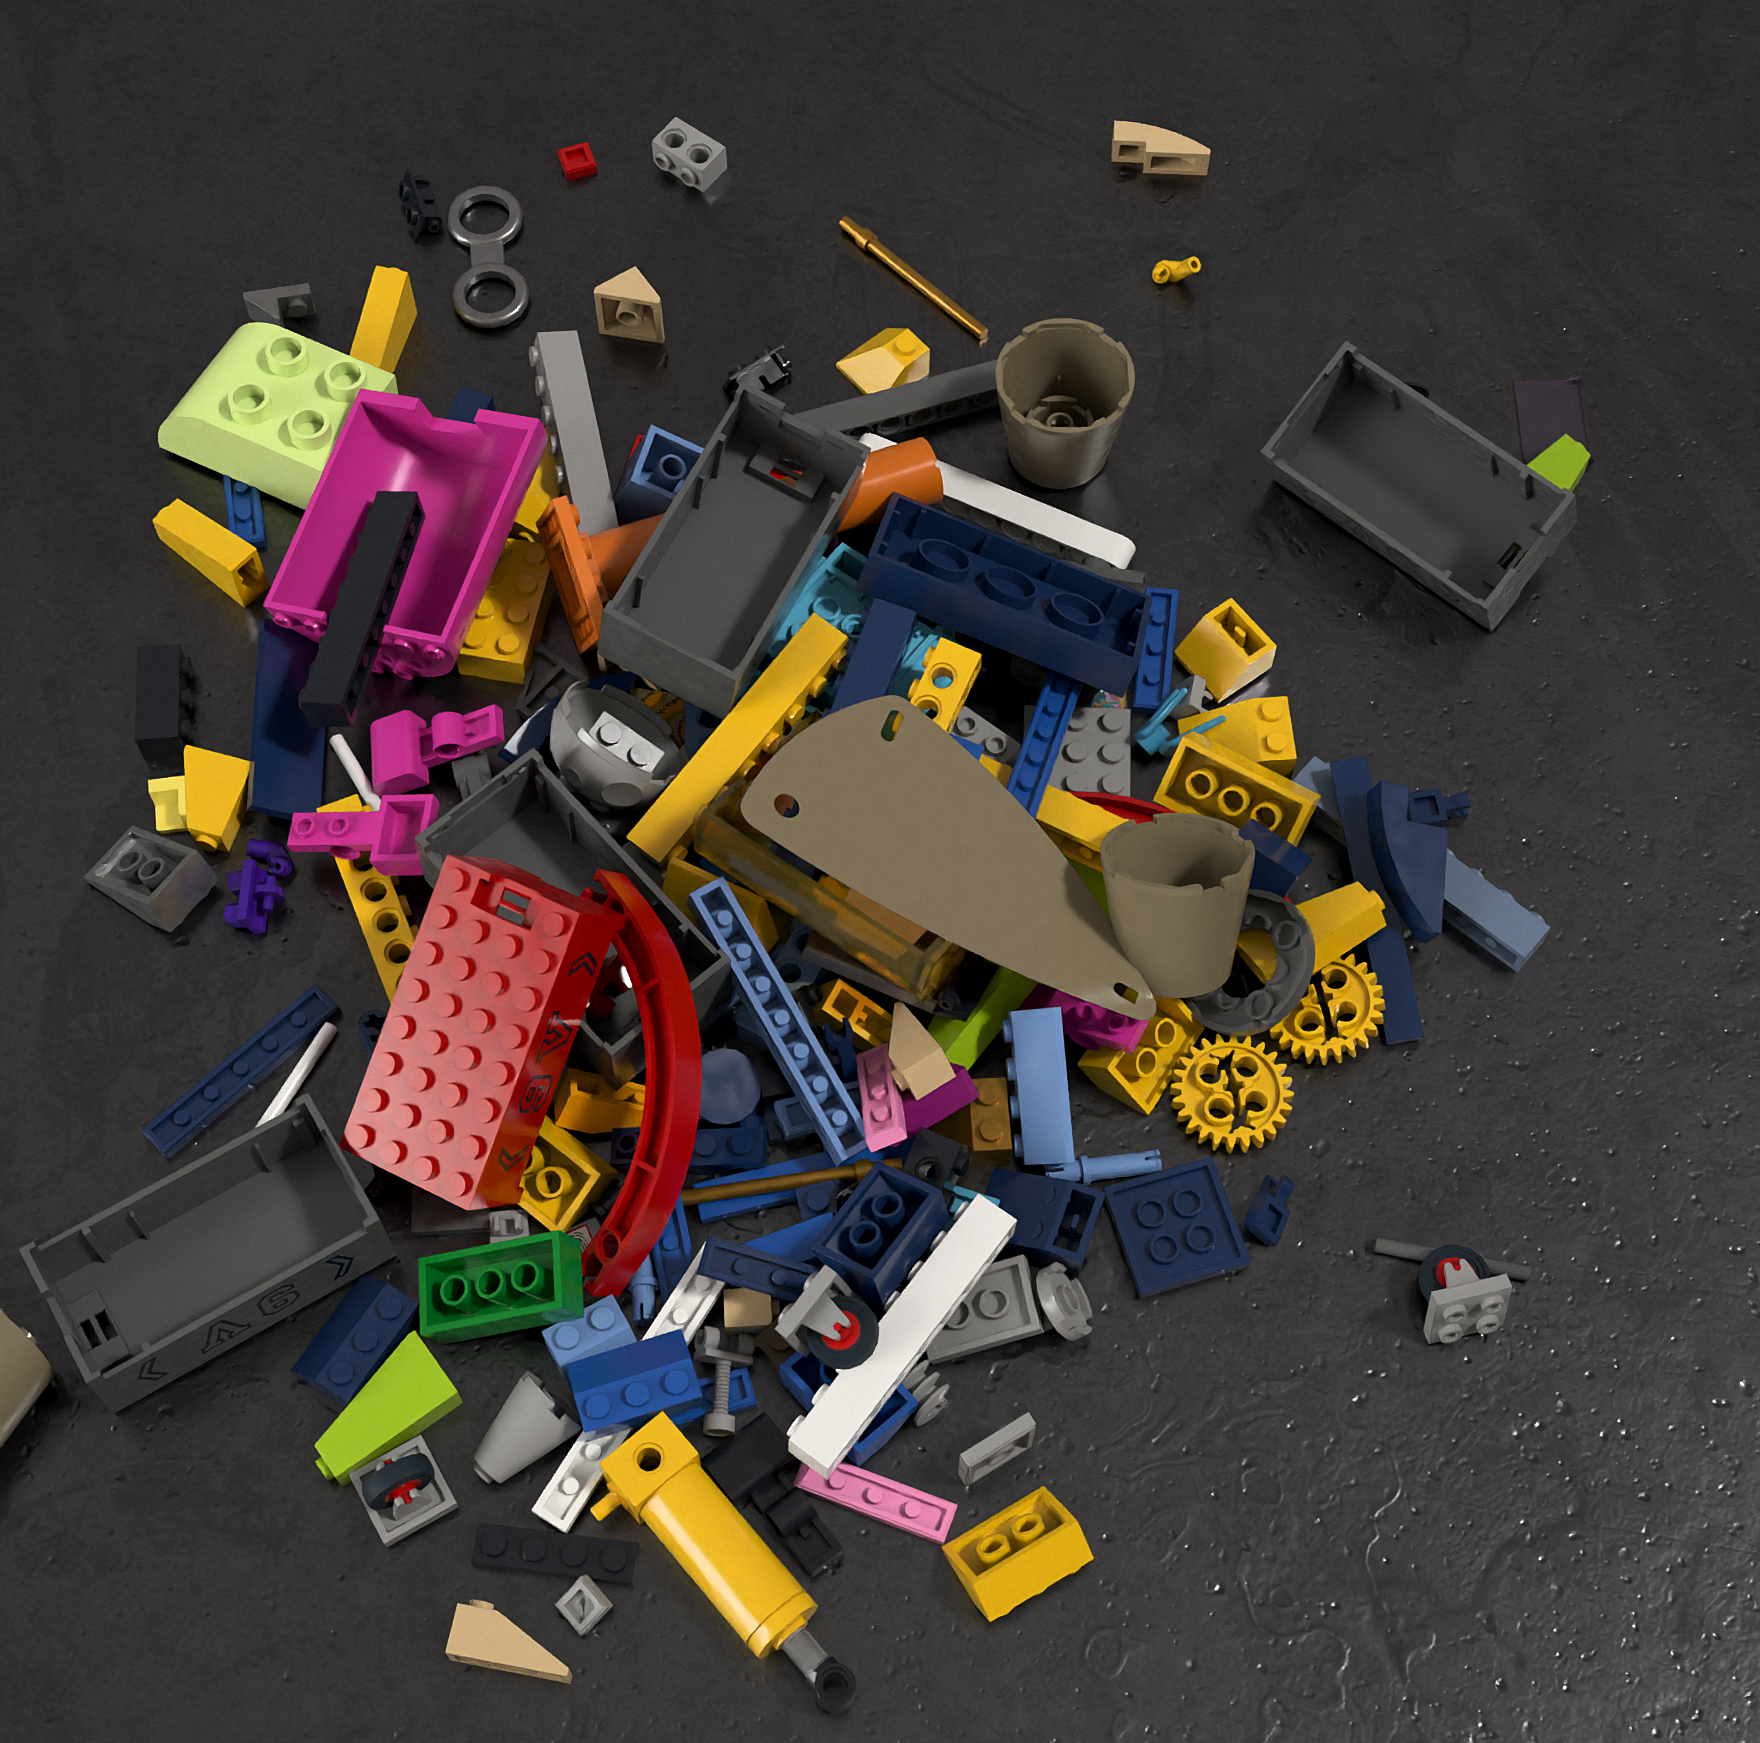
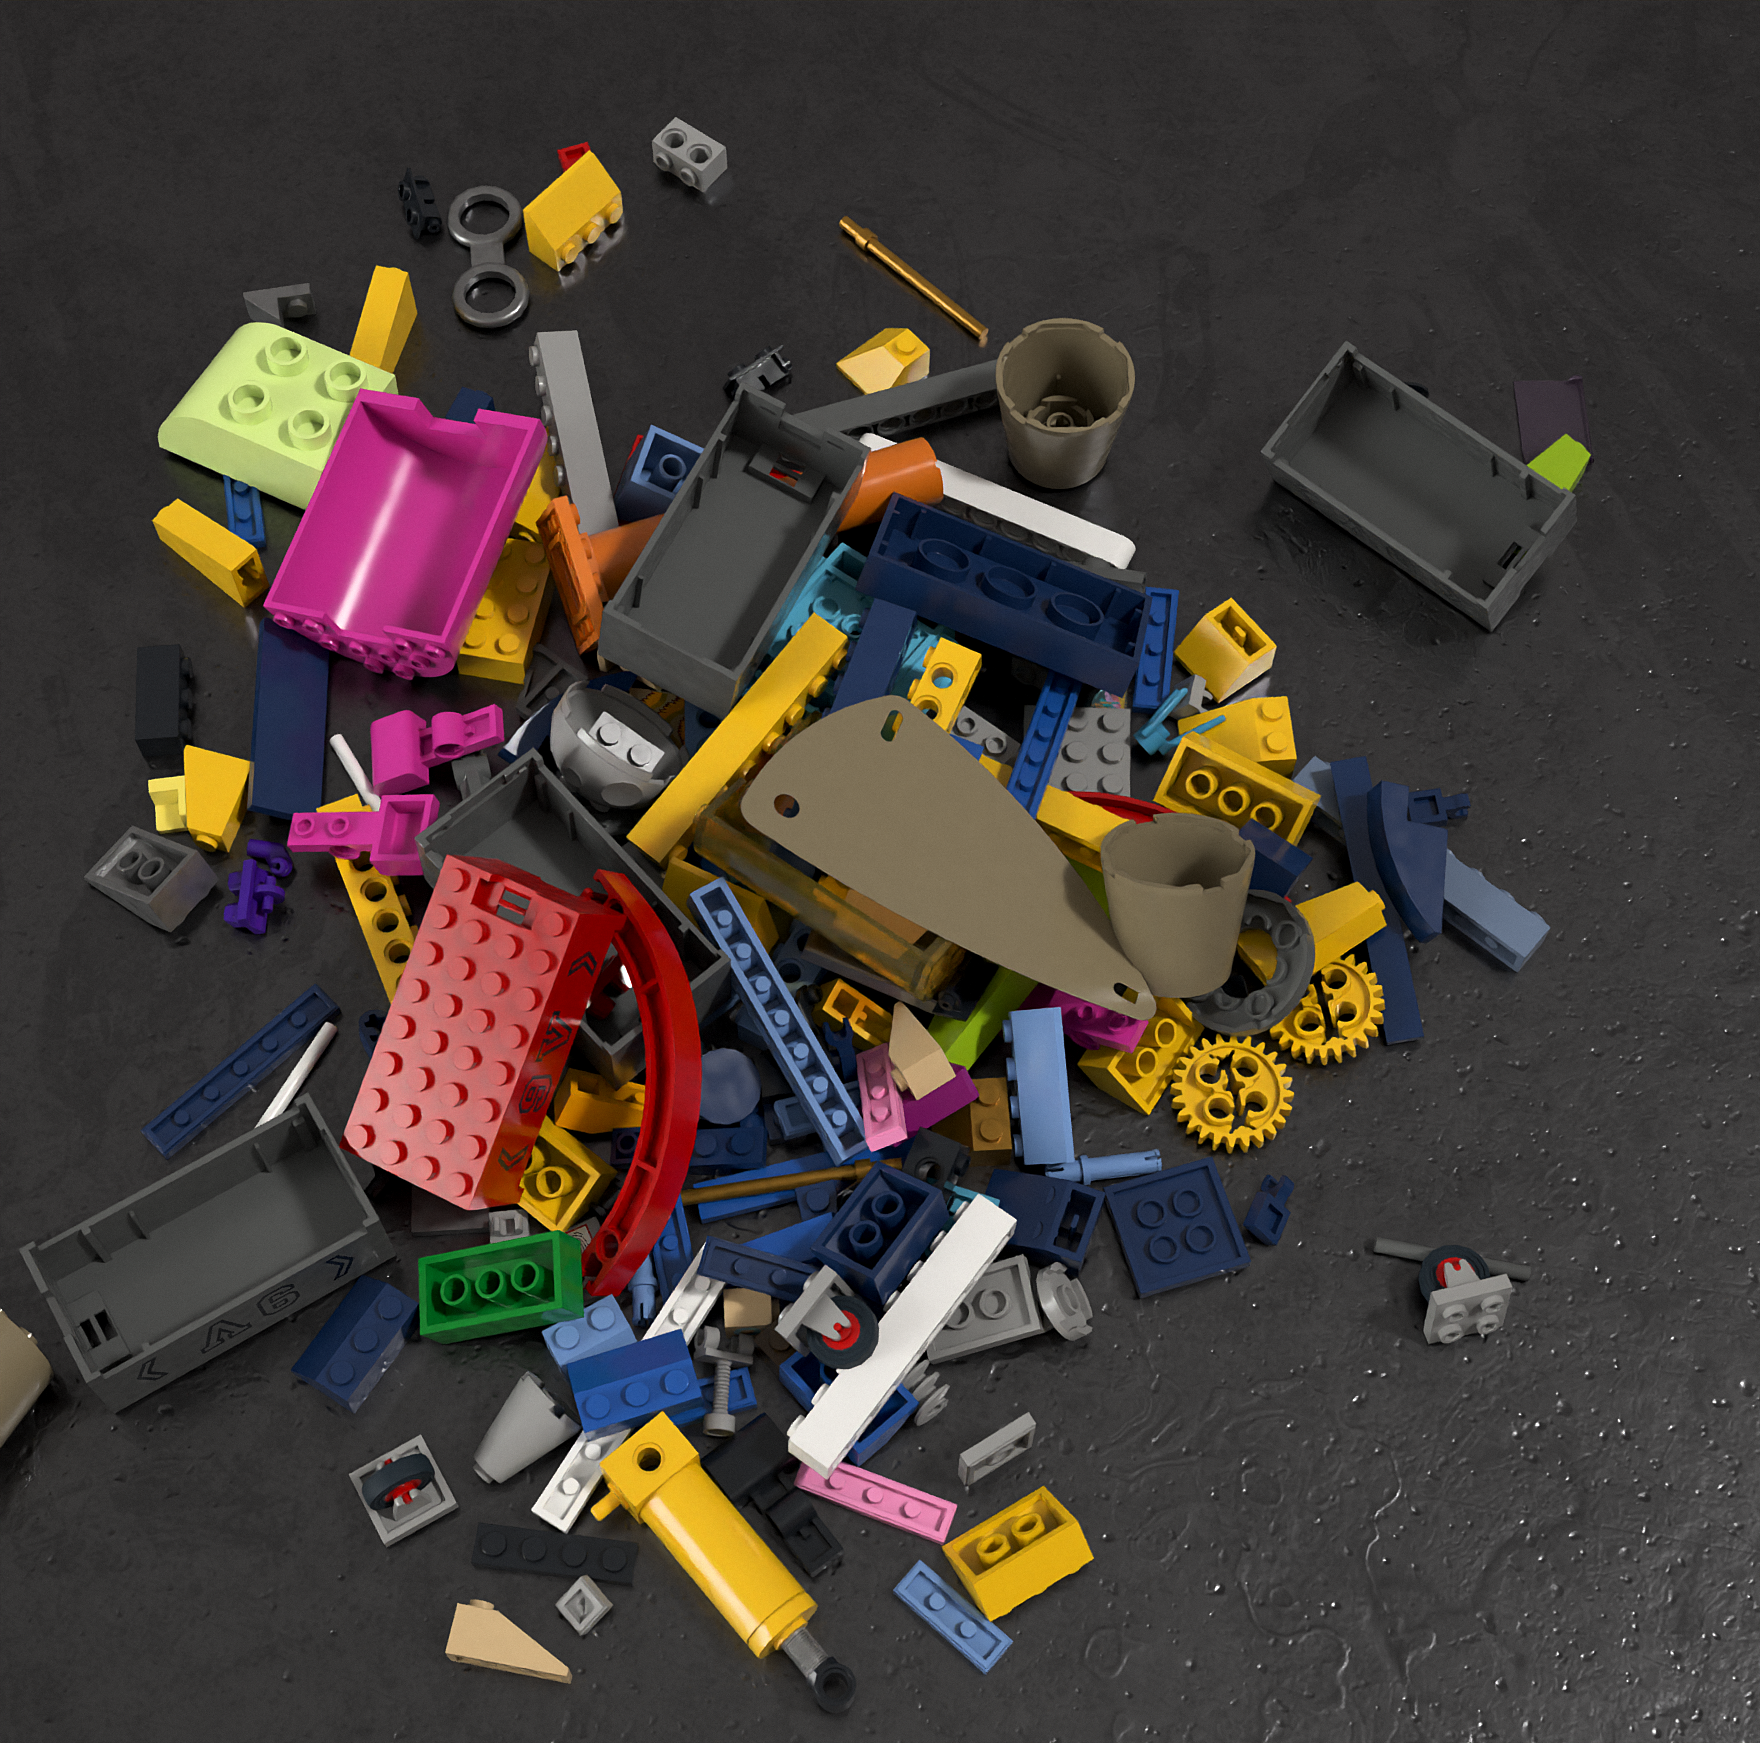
(362, 610): black brick -> none
(388, 1411): lime slope -> none
(572, 212): none -> yellow slope
(629, 308): tan slope -> none
(952, 1617): none -> medium blue tile
(1158, 149): tan slope -> none
(1175, 270): yellow arm -> none

